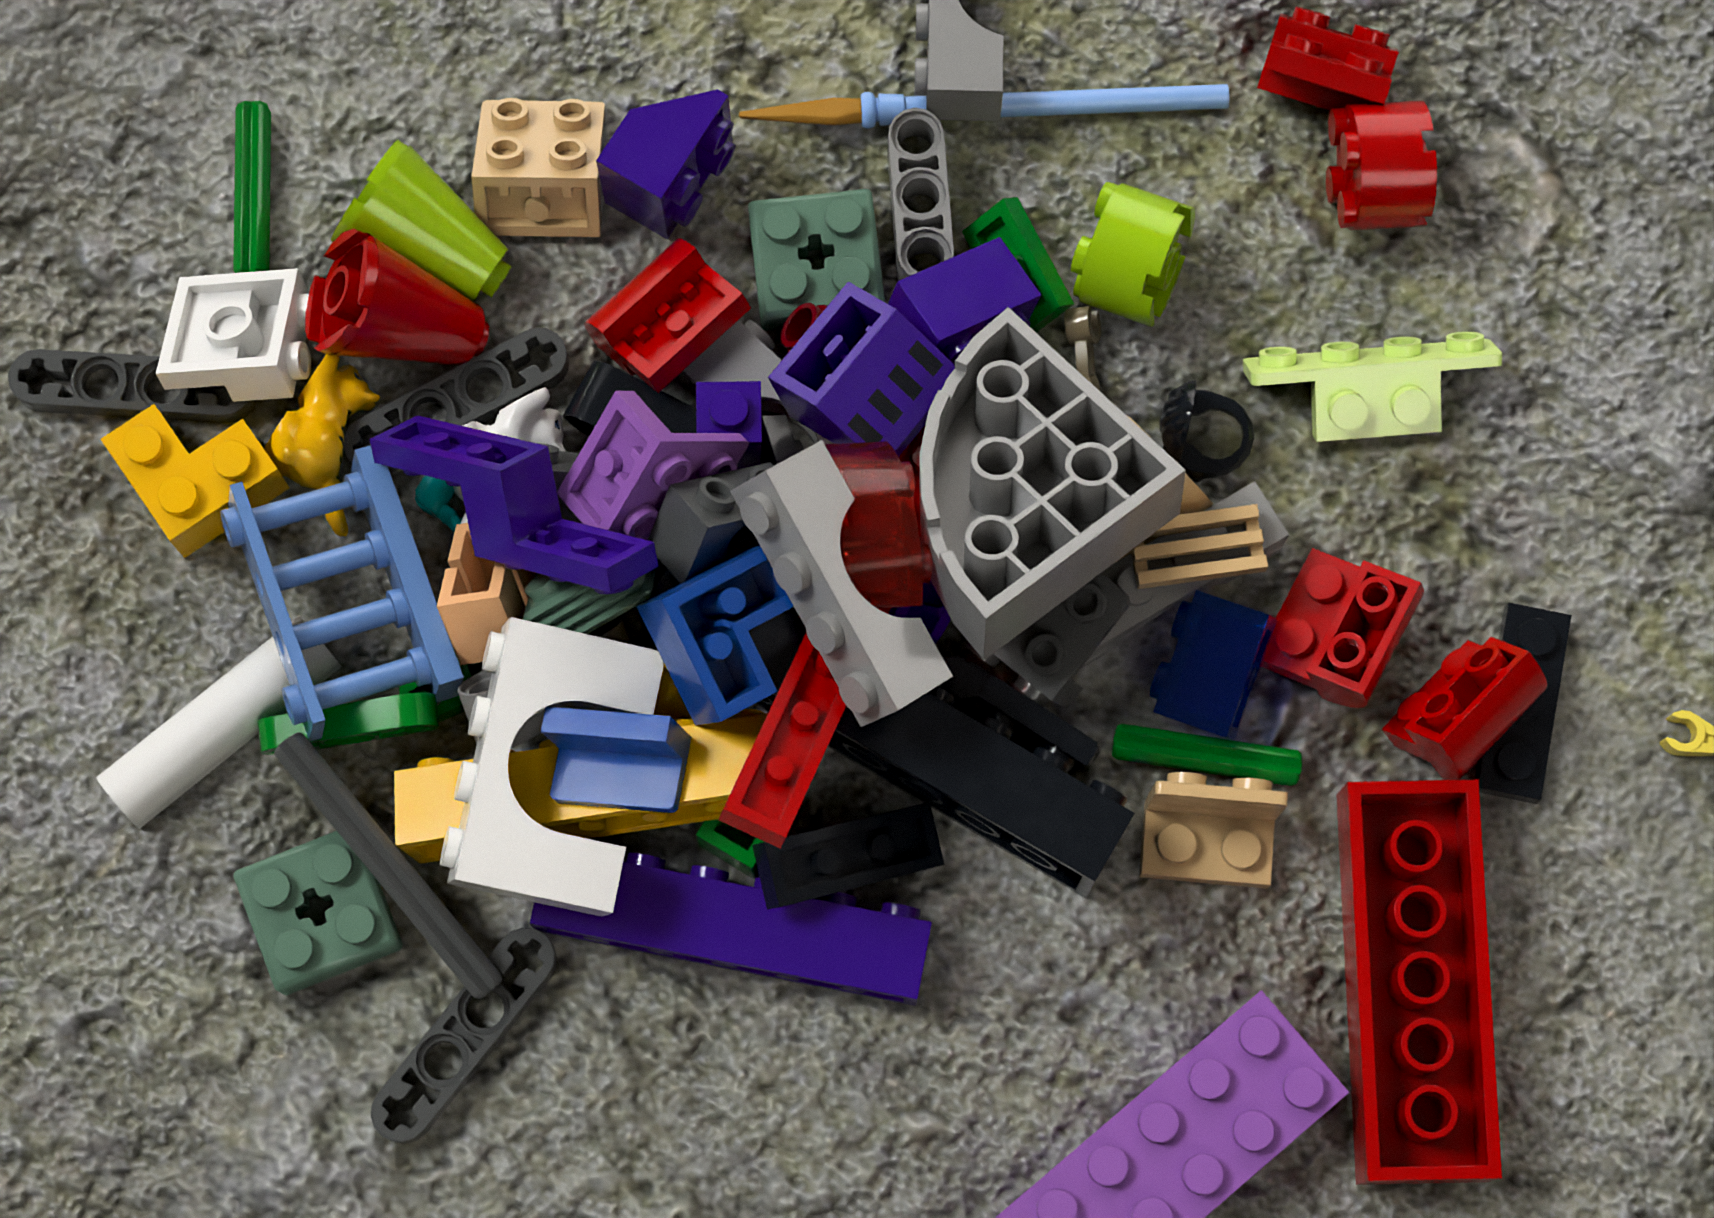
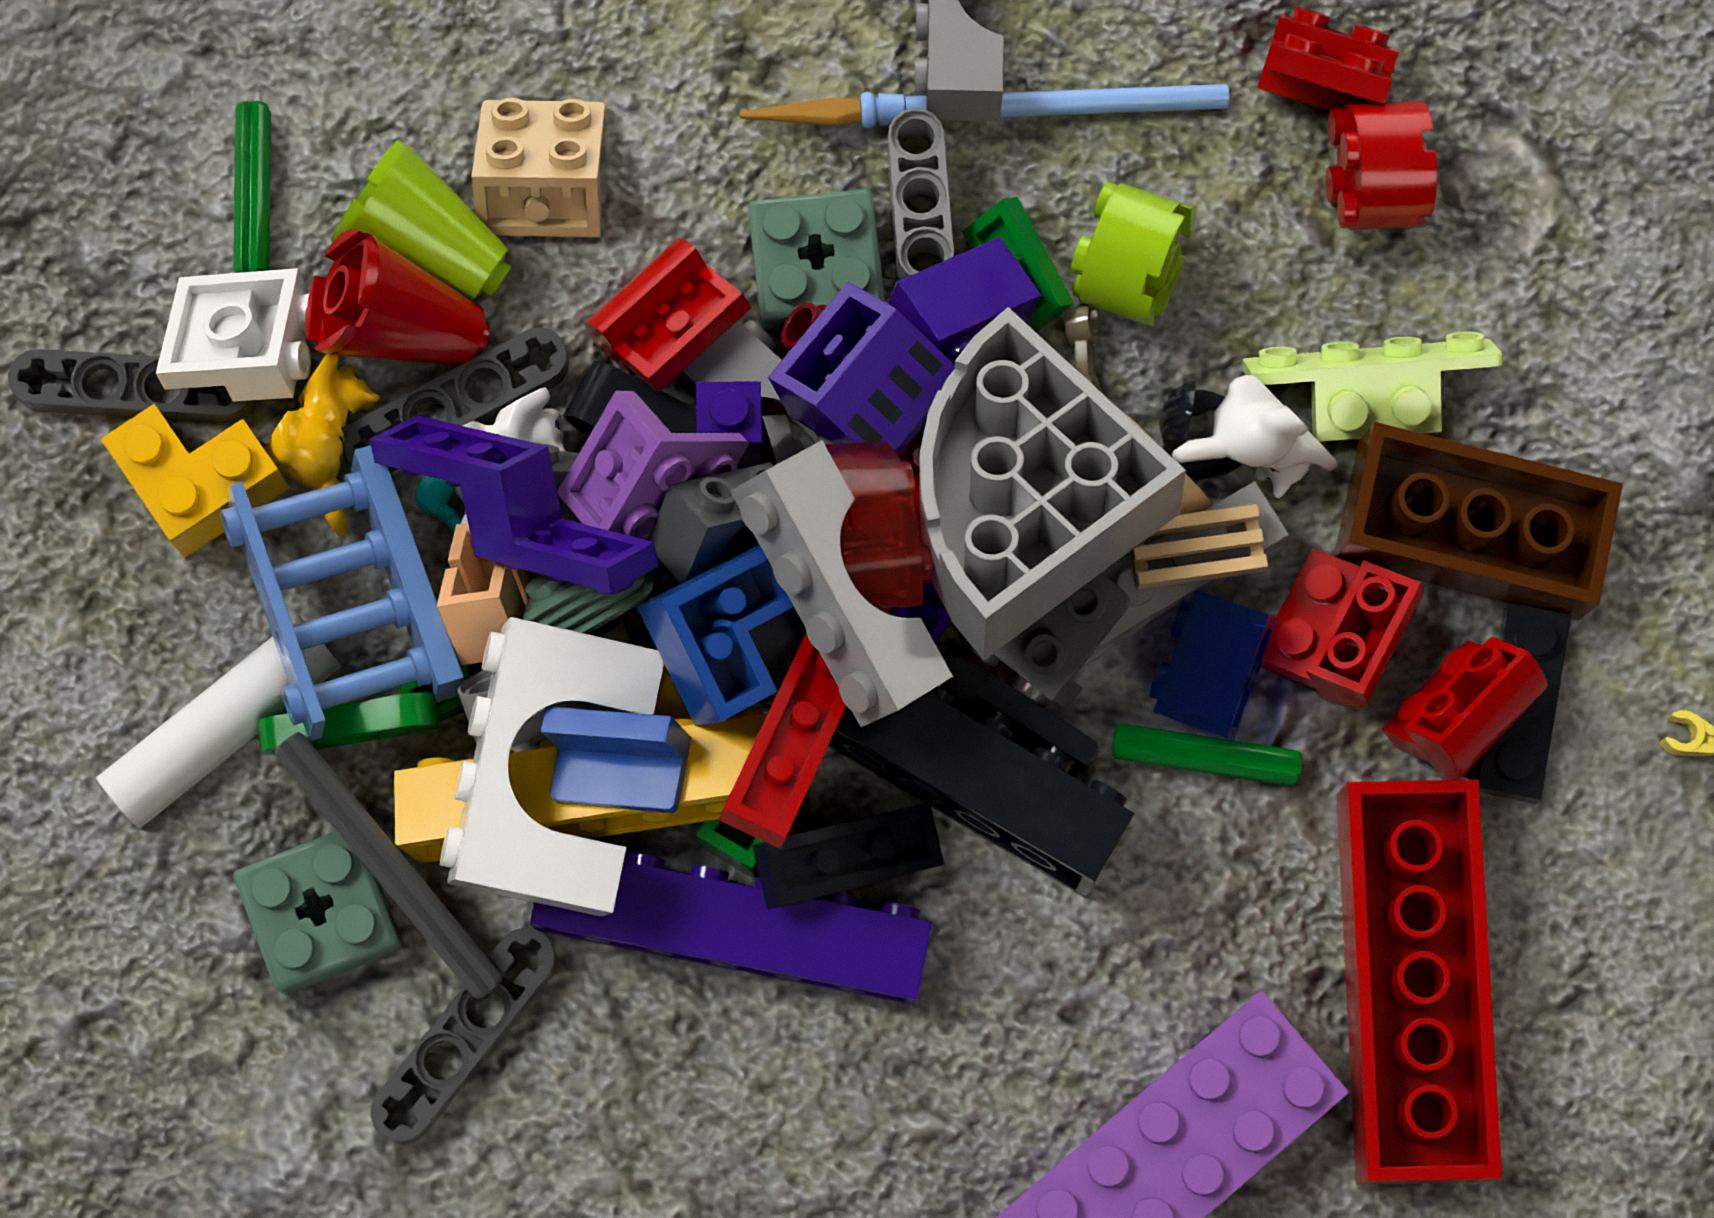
(665, 157): dark purple slope -> none
(1210, 830): tan bracket -> none
(1260, 433): none -> white animal
(1478, 521): none -> reddish brown brick

